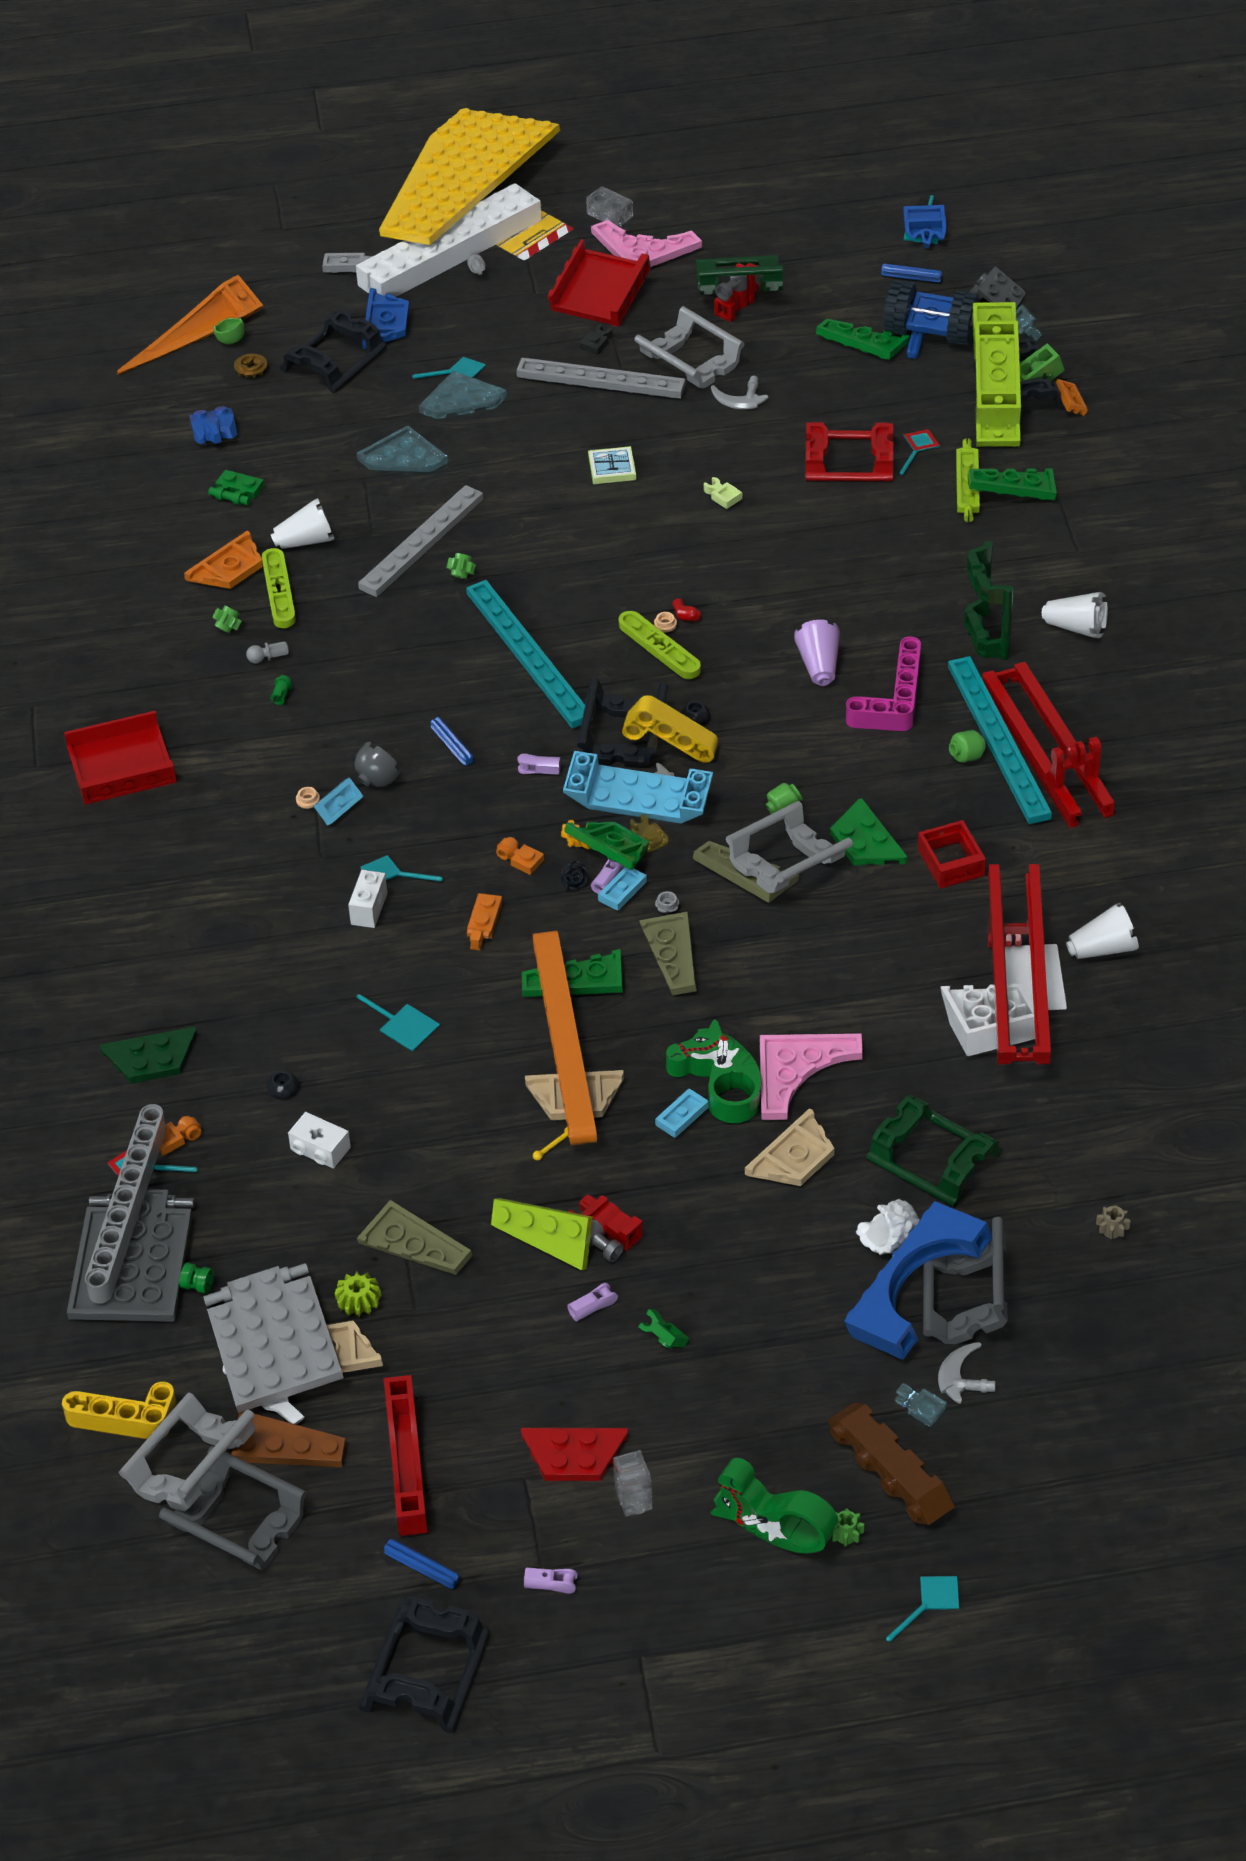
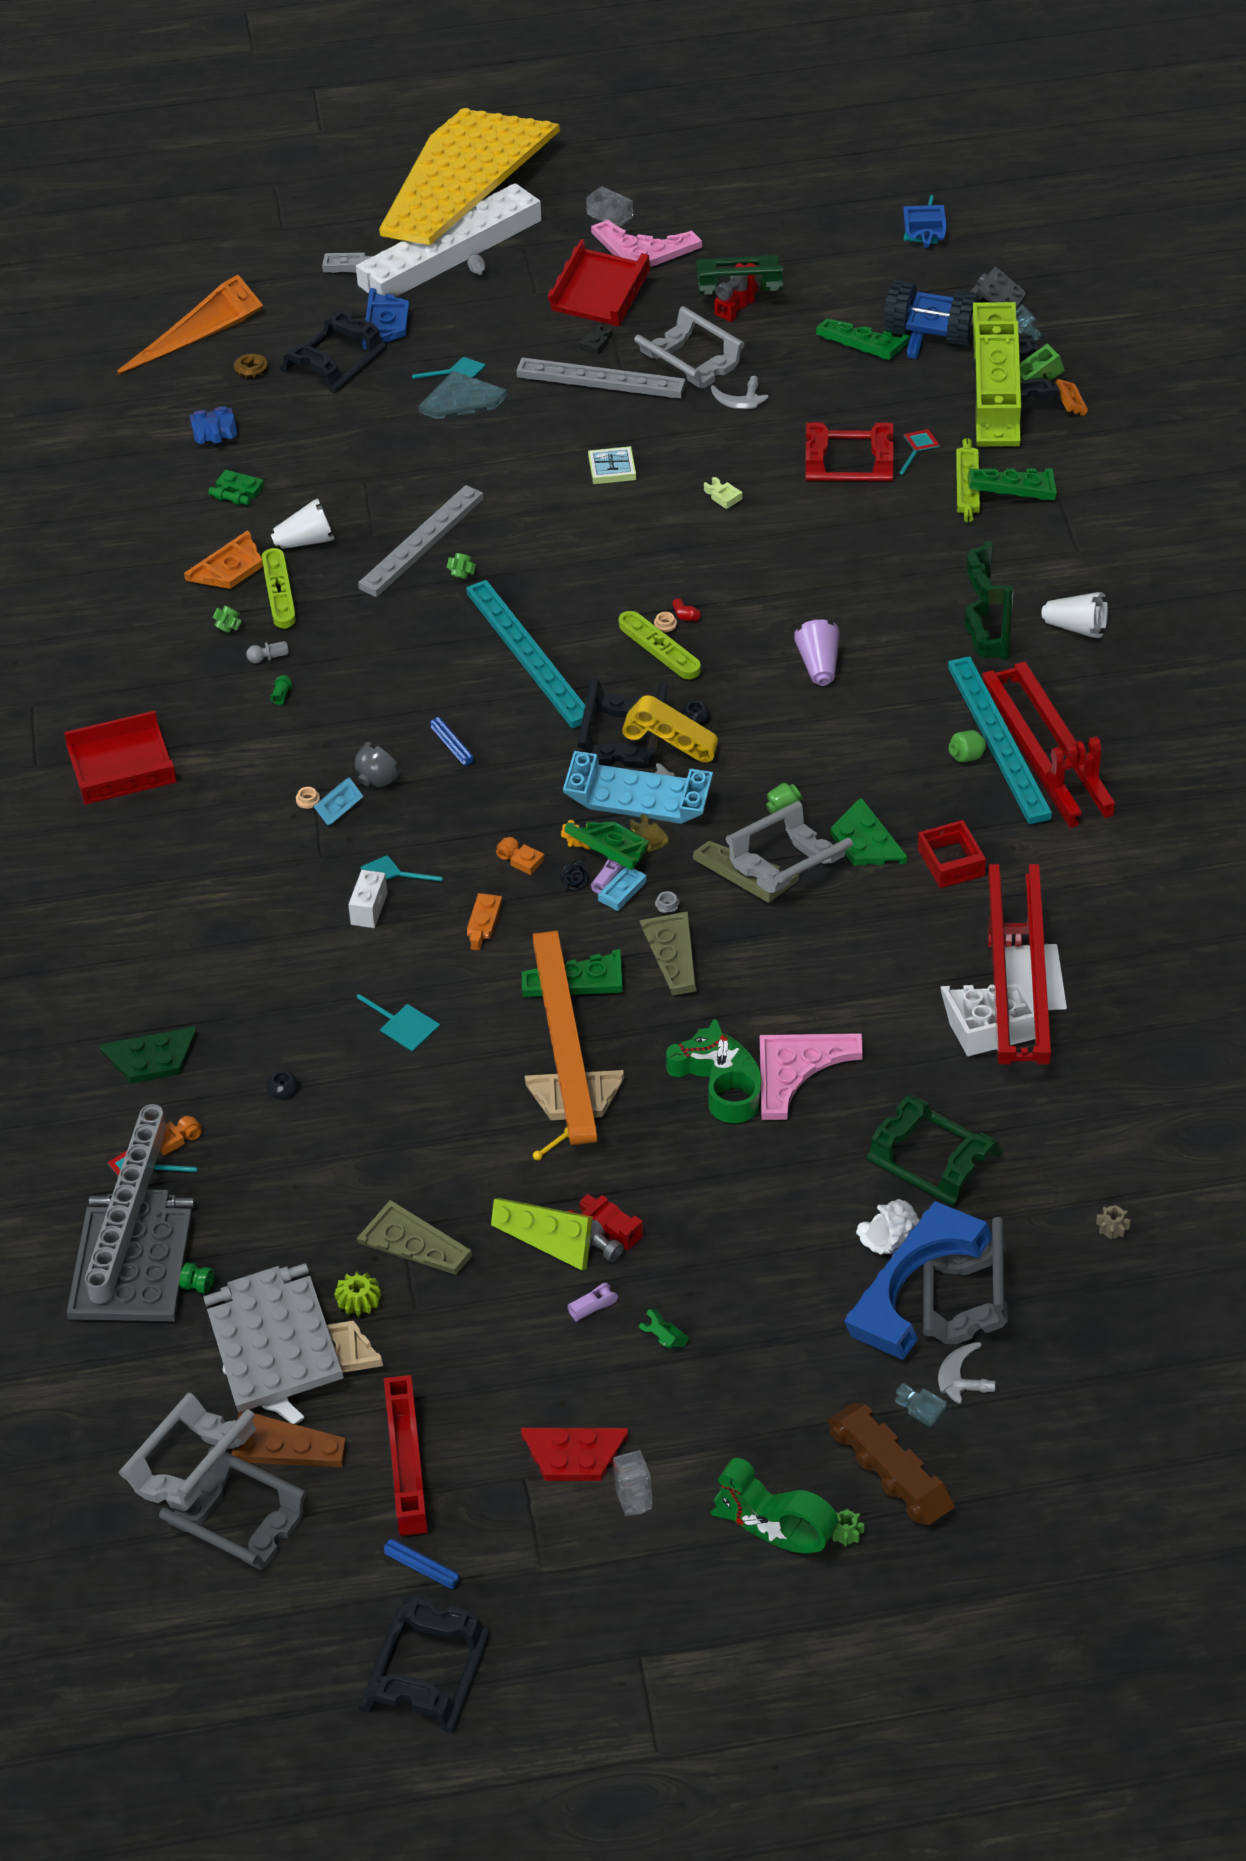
(113, 1413): yellow beam -> none
(229, 330): bright green hair -> none
(319, 1140): white brick -> none
(402, 452): clear light blue plate -> none
(535, 237): sticker -> none
(538, 764): lavender bar -> none
(546, 1579): lavender bar -> none
(682, 1113): medium azure plate -> none
(794, 1154): tan wing -> none
(894, 713): dark pink beam -> none
(911, 273): blue axle -> none
(936, 1594): teal piece -> none
(1104, 935): white cone -> none

